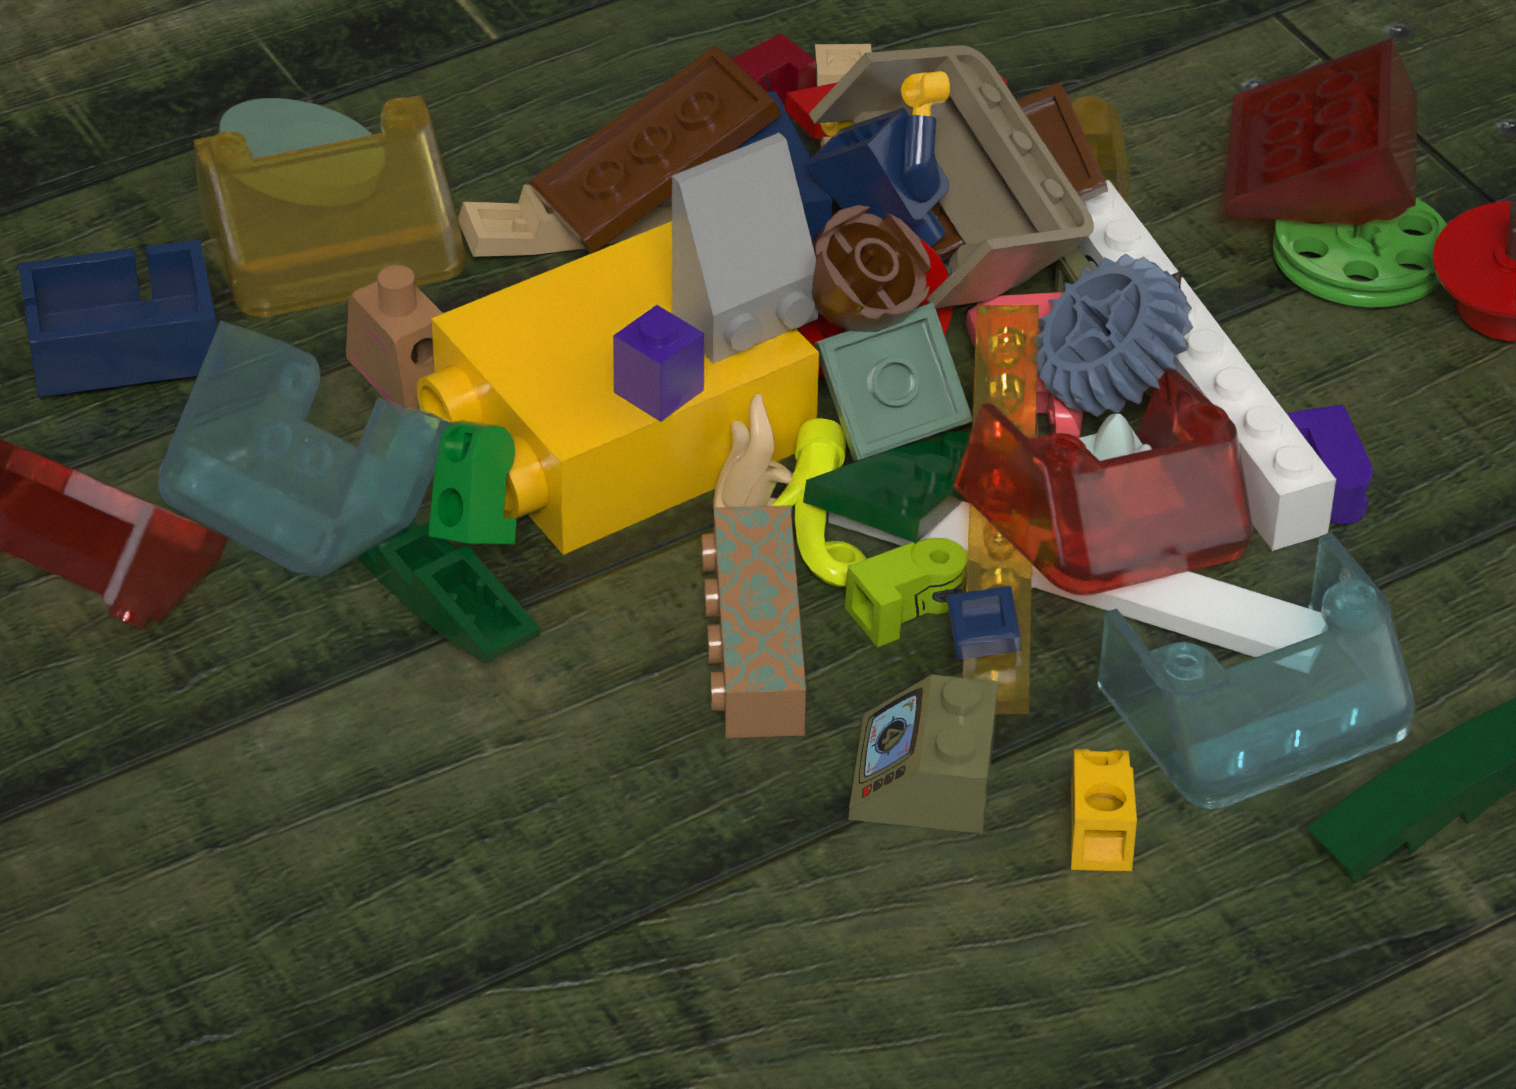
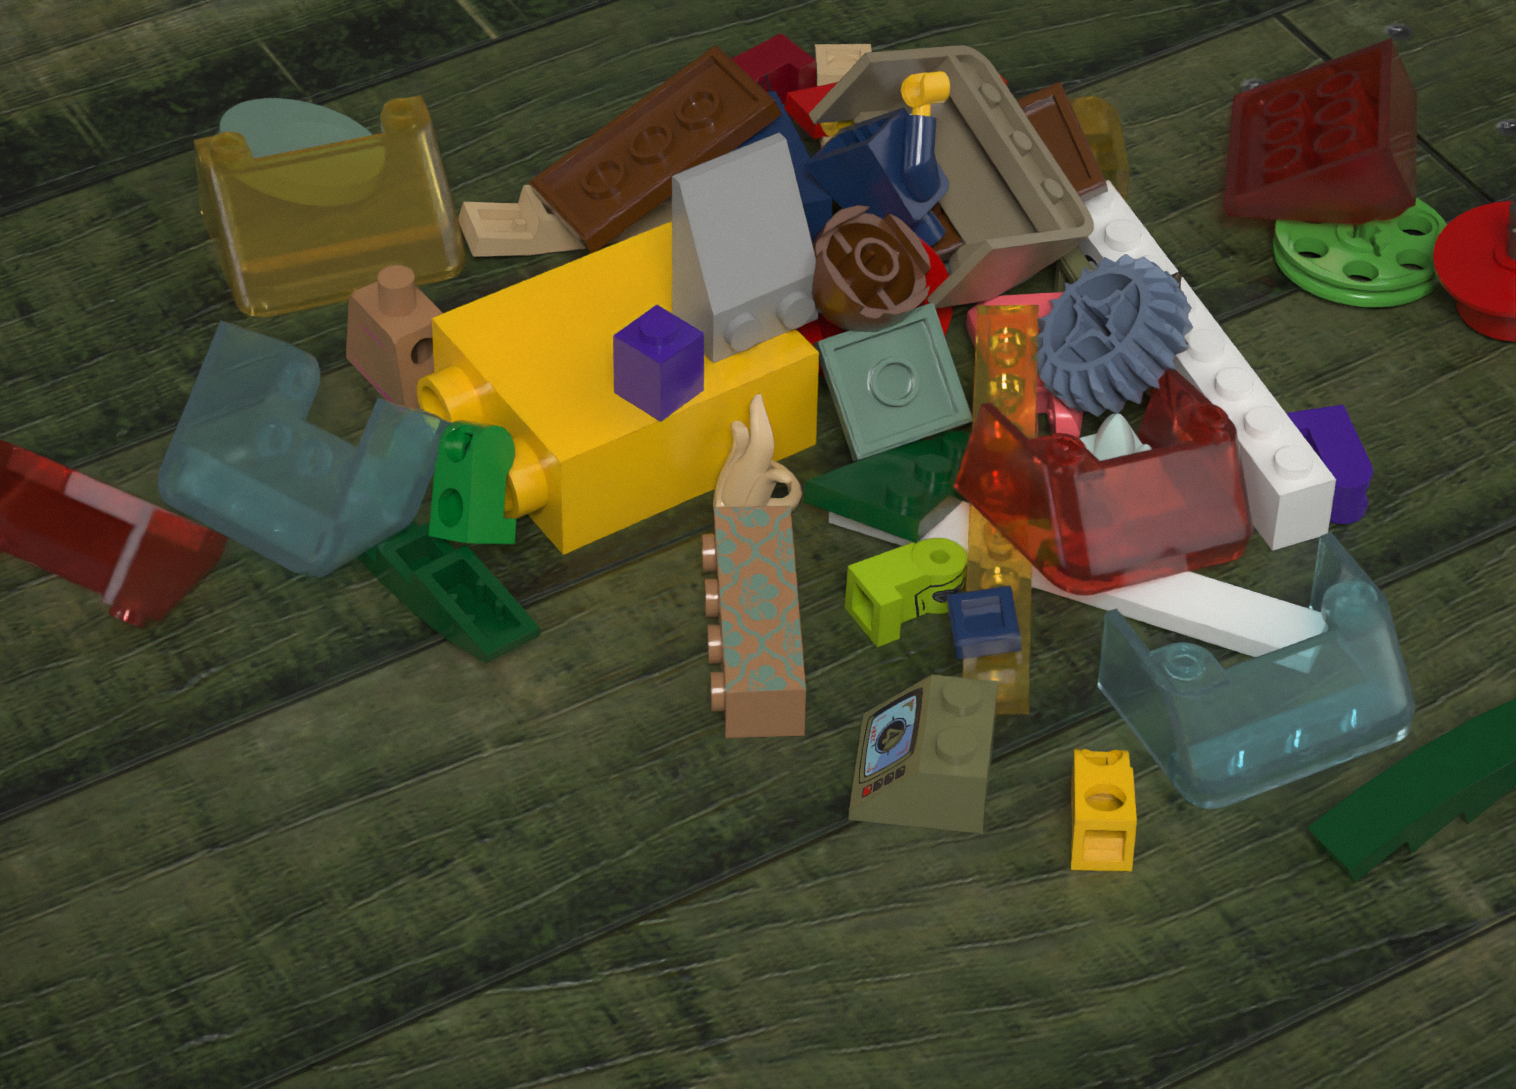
(96, 332): dark blue piece -> none
(818, 451): neon yellow plant -> none

